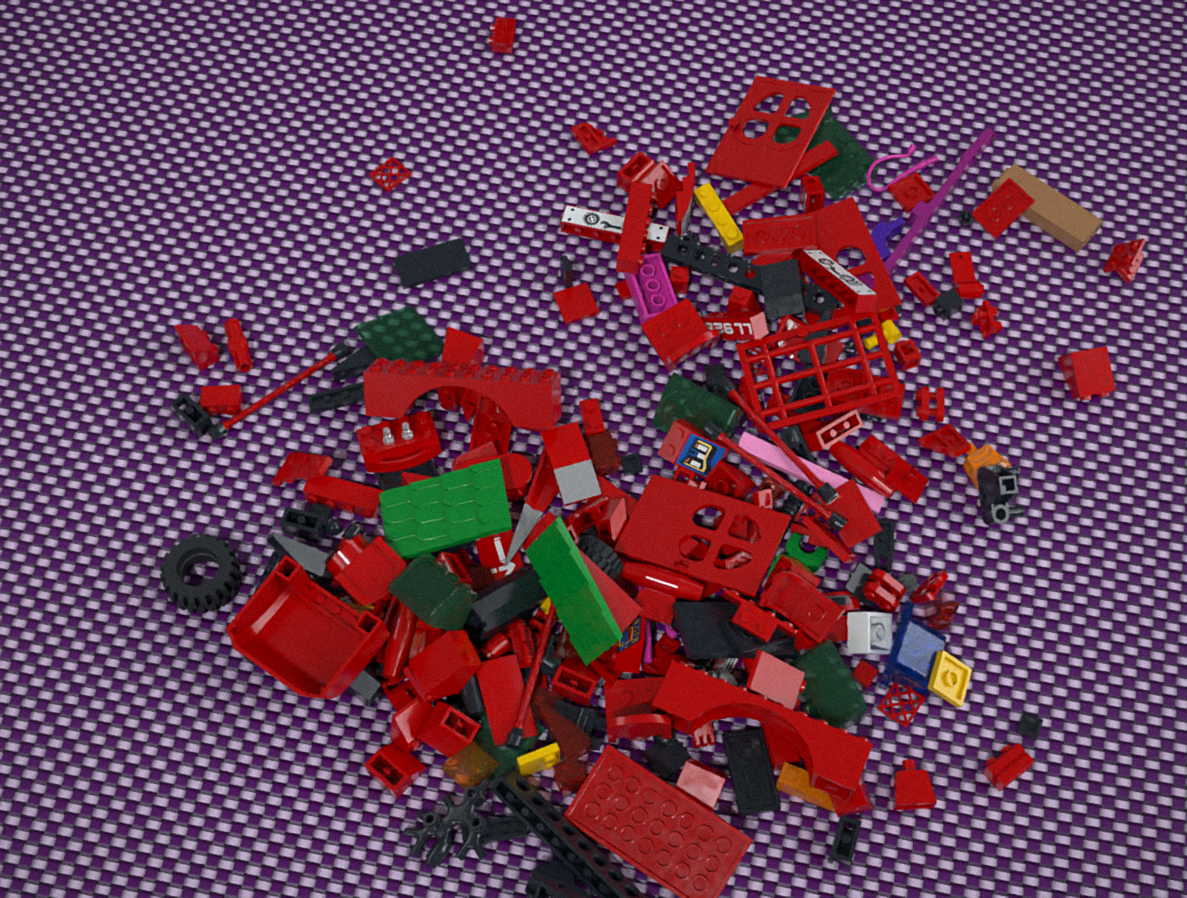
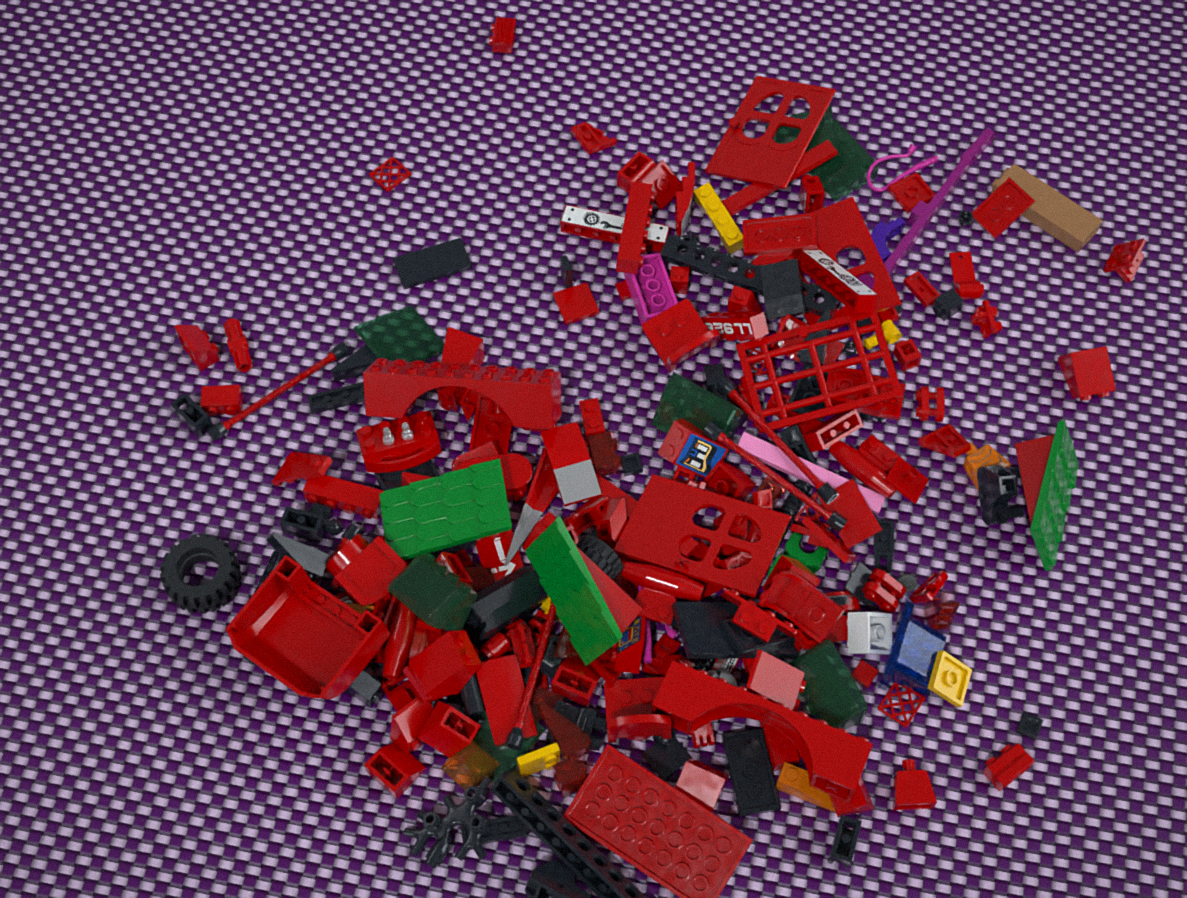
(1048, 476): none -> green piece

